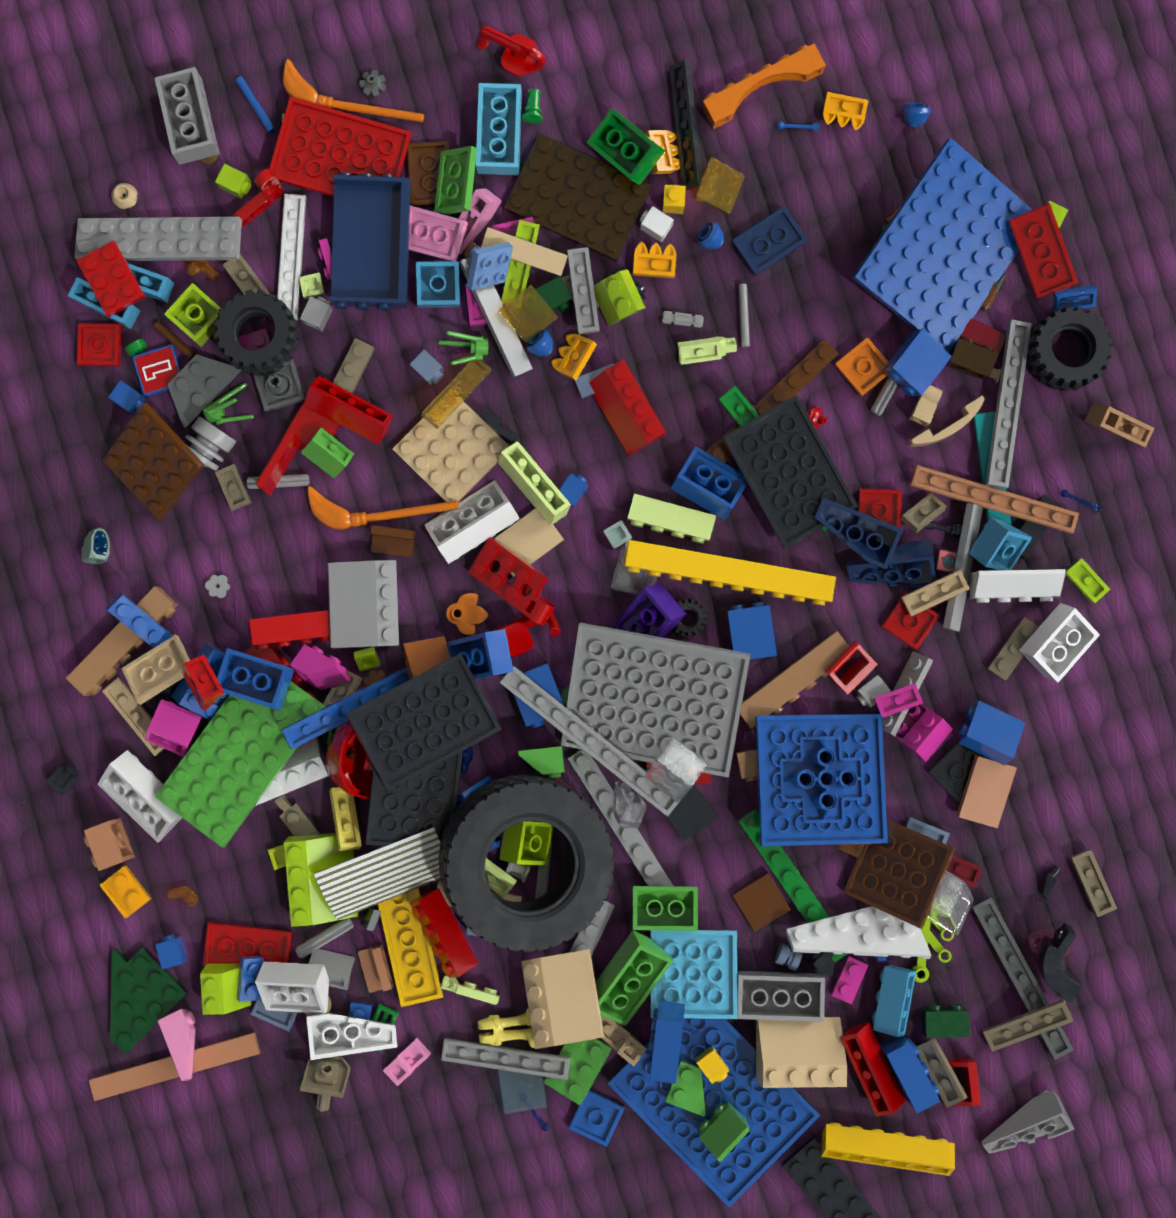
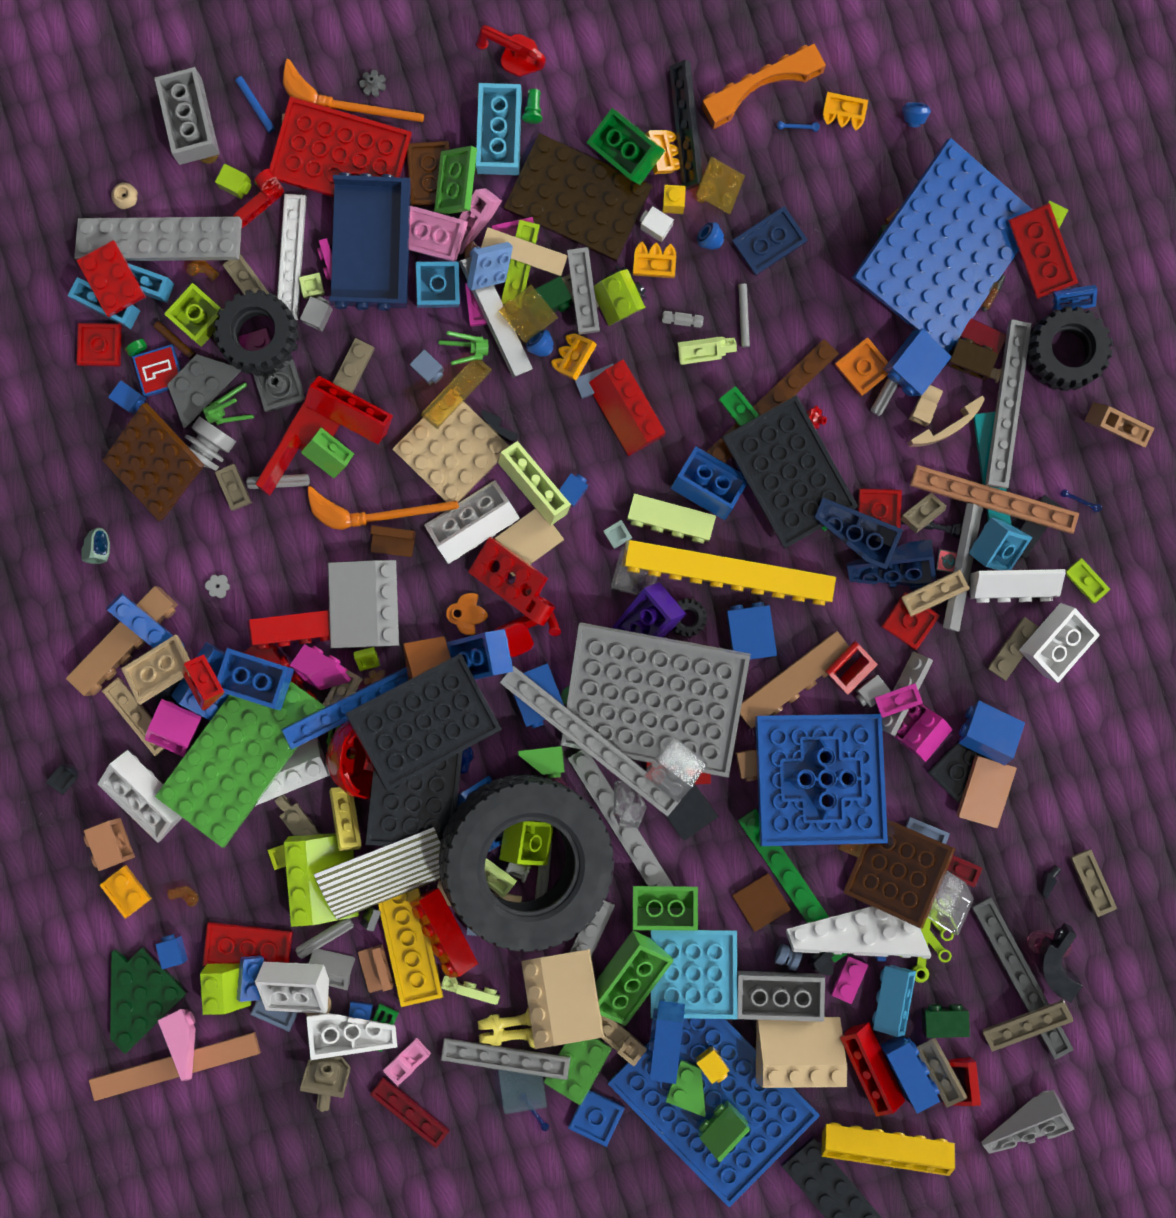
(409, 1112): none -> dark red tile

